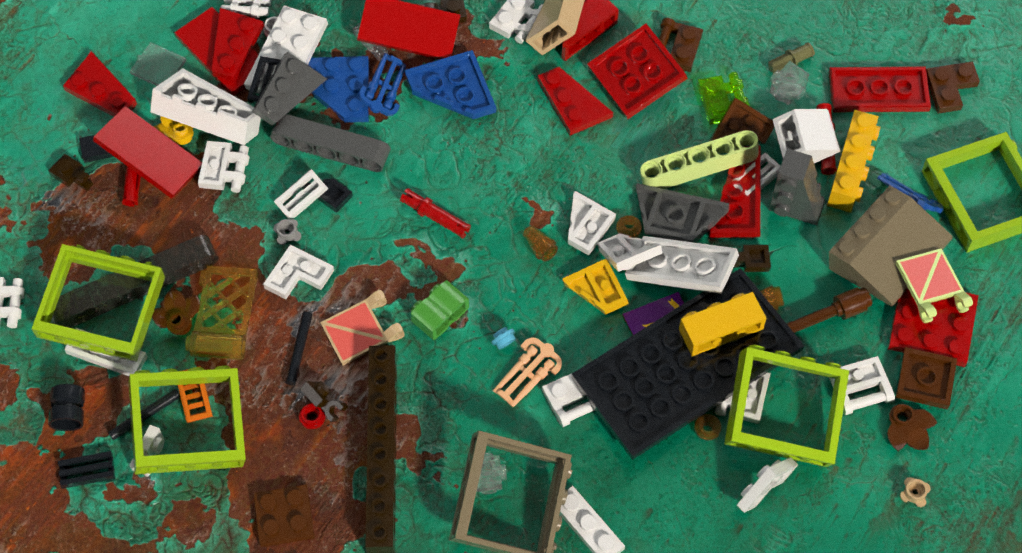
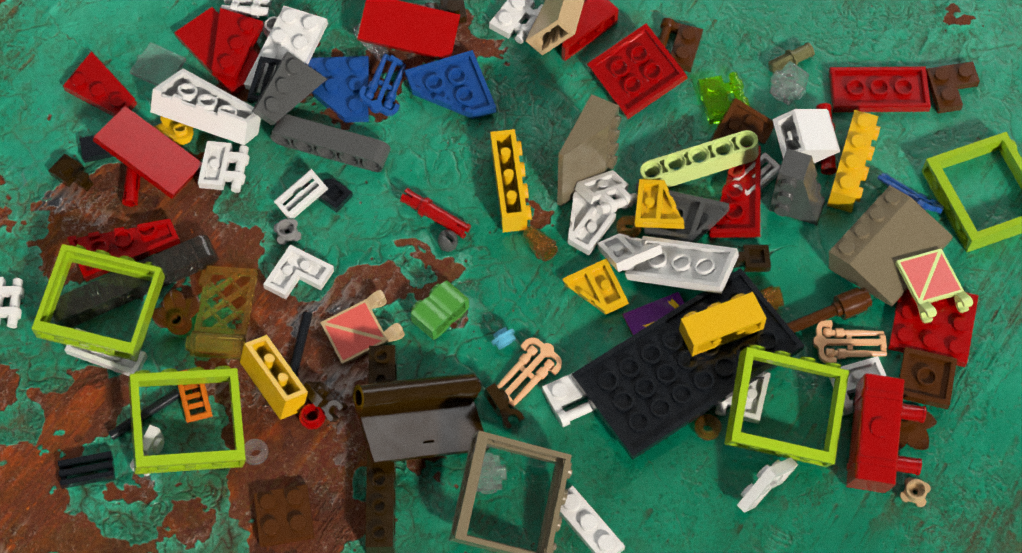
(66, 407): black wheel -> none
(132, 242): none -> red wing
(256, 444): none -> clear plate
(273, 377): none -> yellow brick
(410, 413): none -> dark brown door
(444, 243): none -> dark grey hinge
(499, 402): none -> dark brown plate
(509, 181): none -> yellow brick
(572, 102): red wing -> none
(589, 146): none -> dark tan slope
(602, 189): none -> white plate
(656, 206): none -> yellow wing
(841, 353): none -> light nougat piece
(877, 433): none -> red piece

